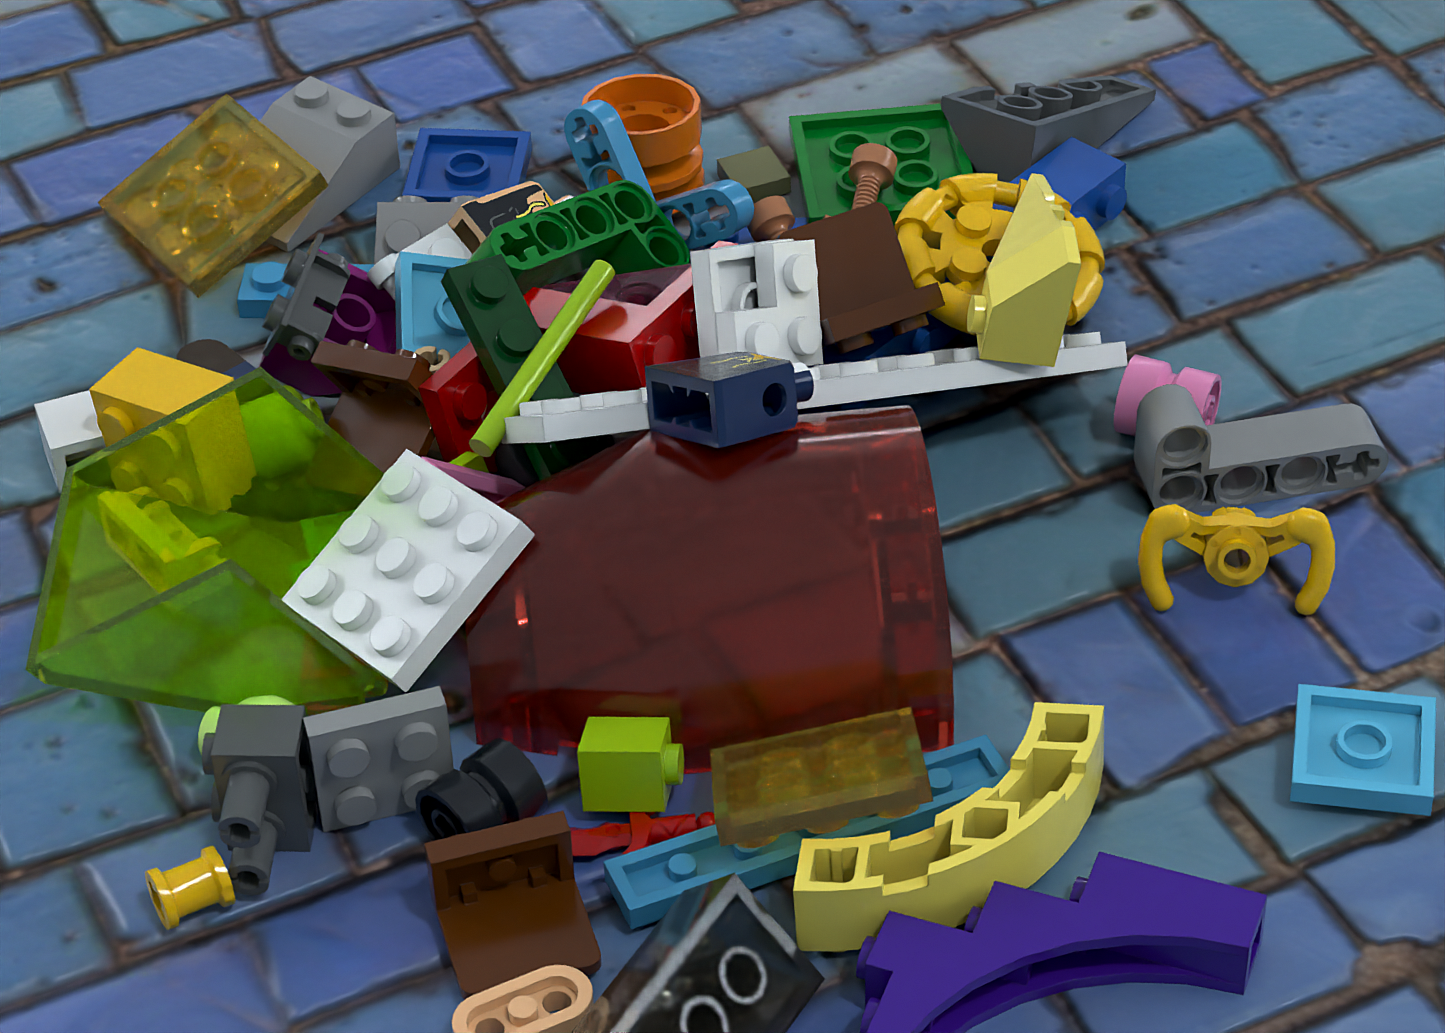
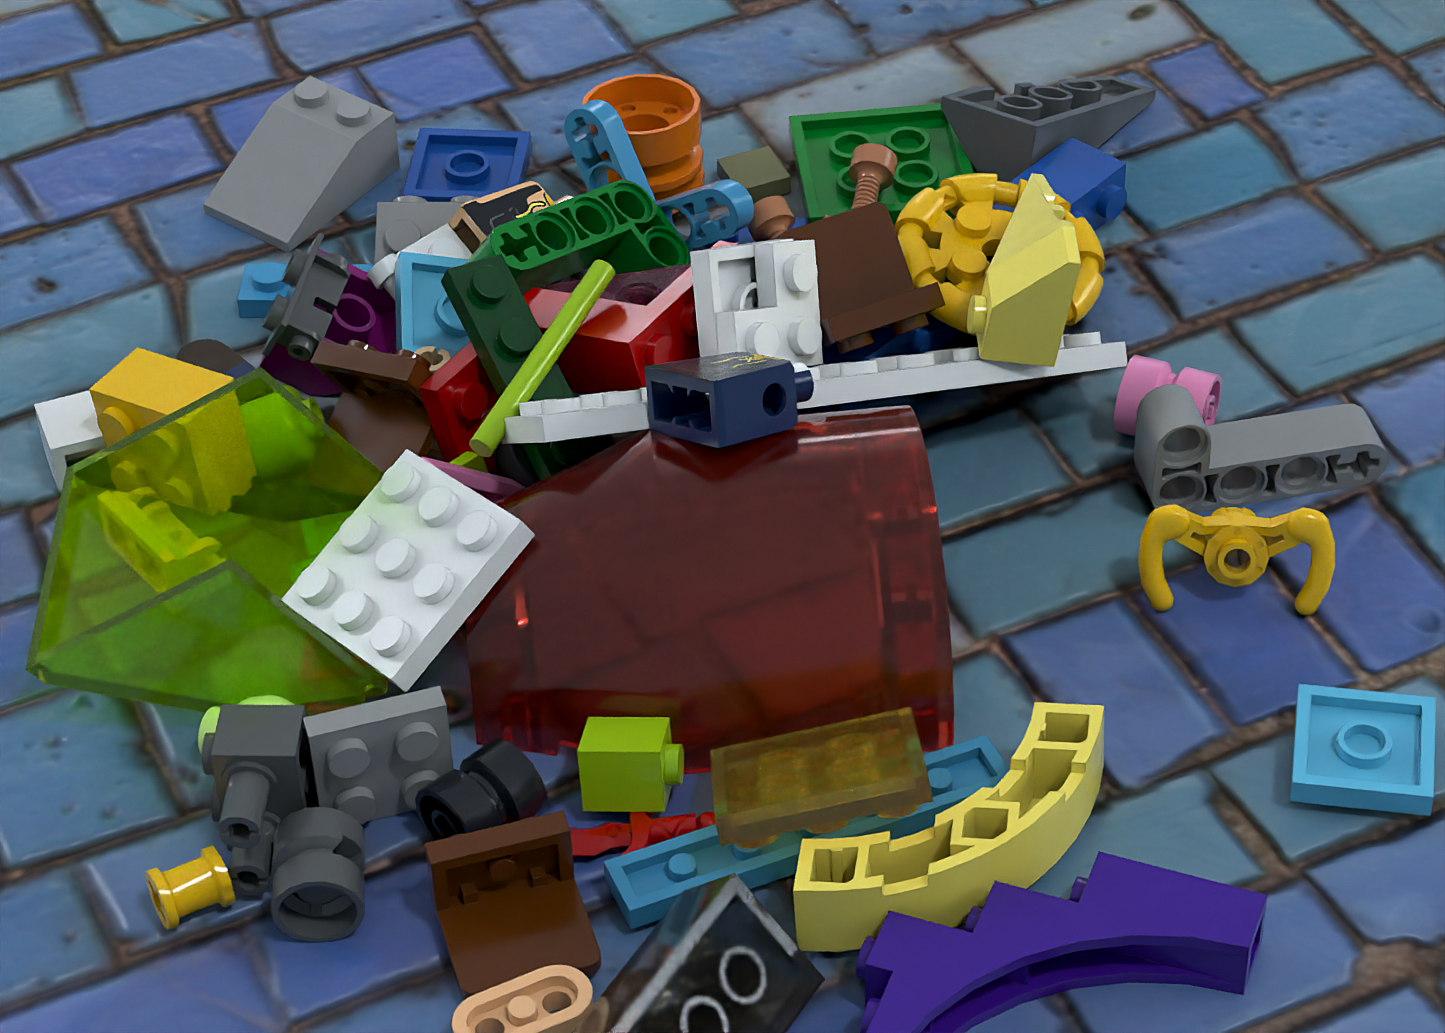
(213, 195): clear yellow plate -> none
(318, 874): none -> dark grey wheel

